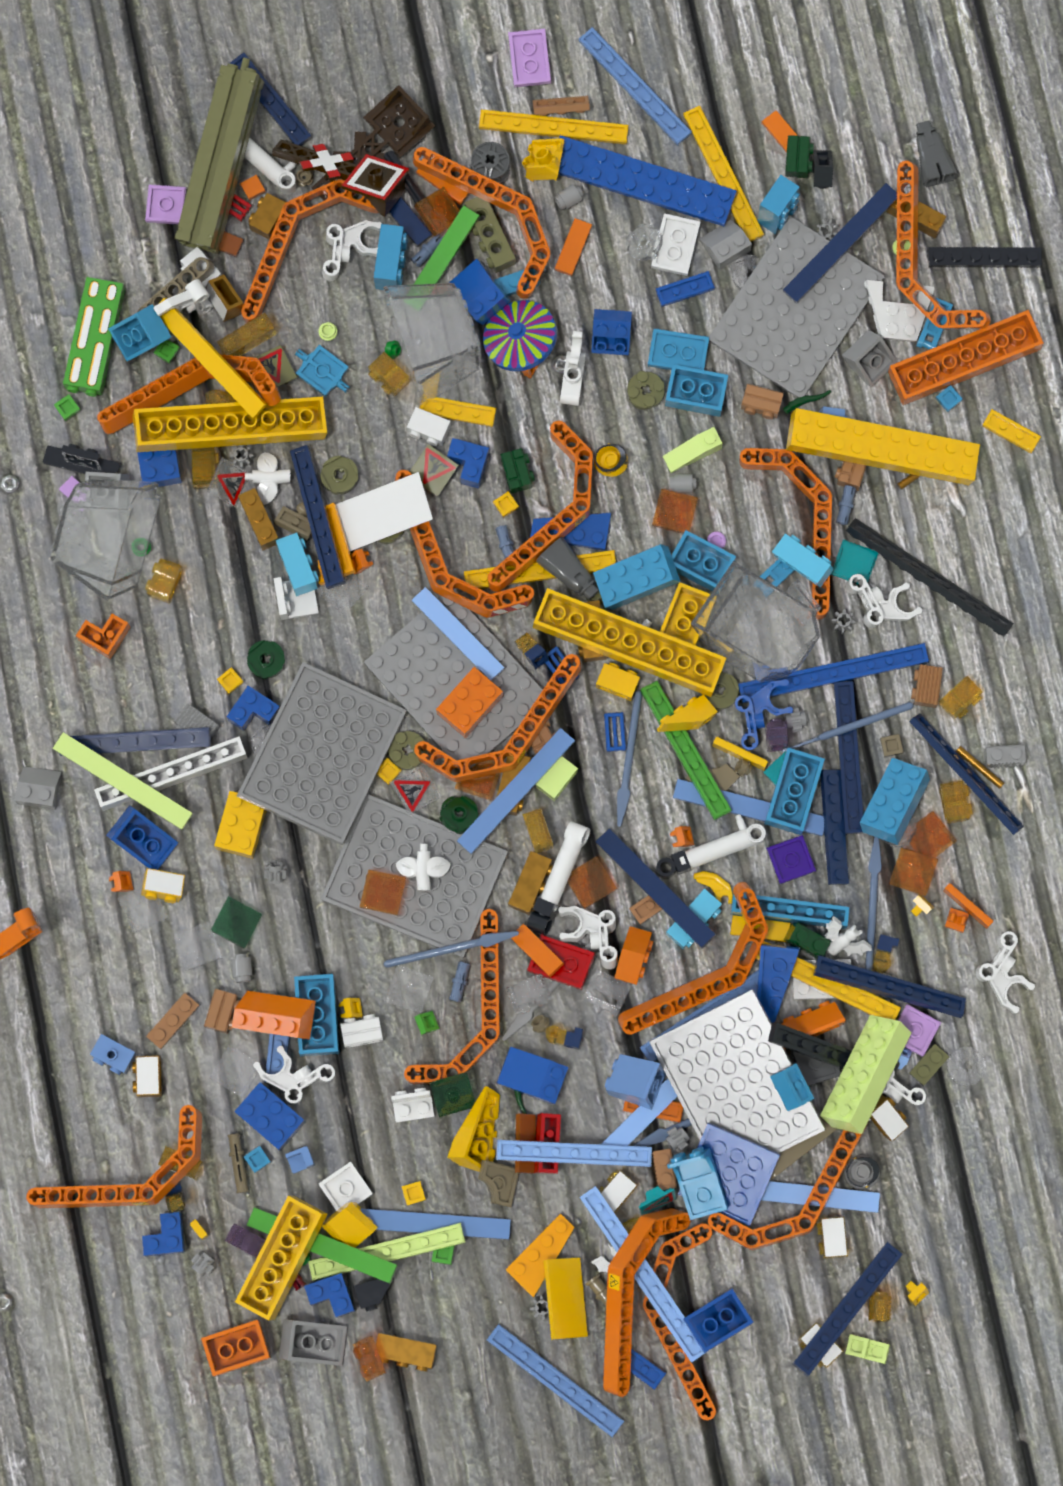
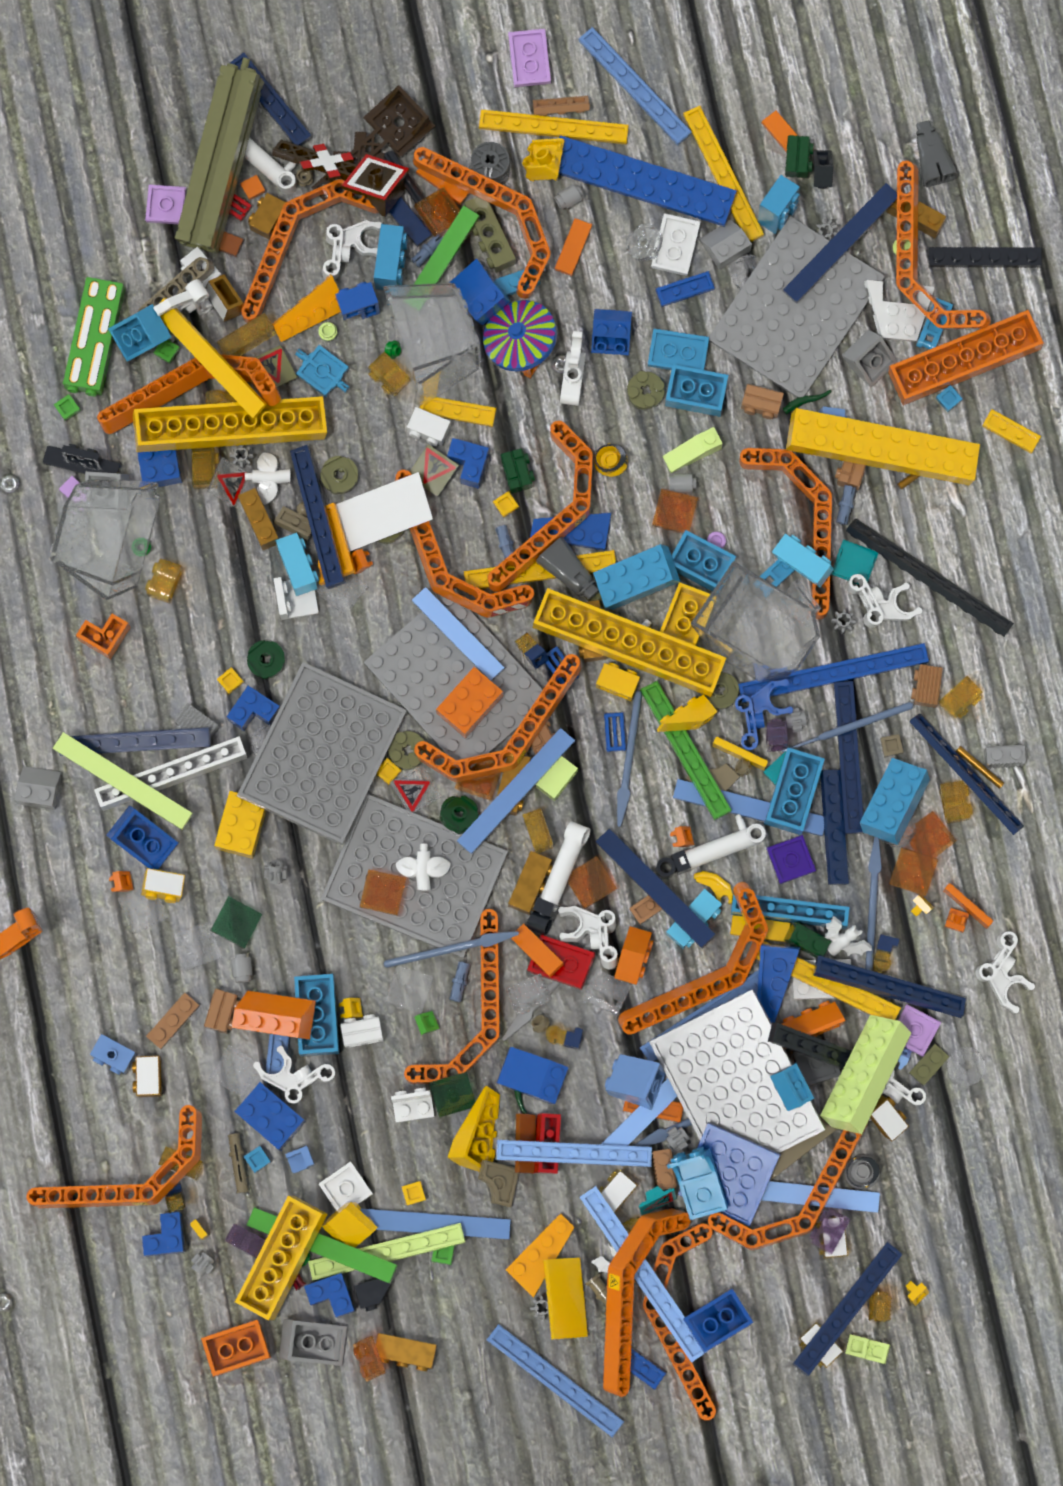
(309, 311): none -> light orange wing
(358, 301): none -> blue brick
(833, 1233): none -> clear purple brick

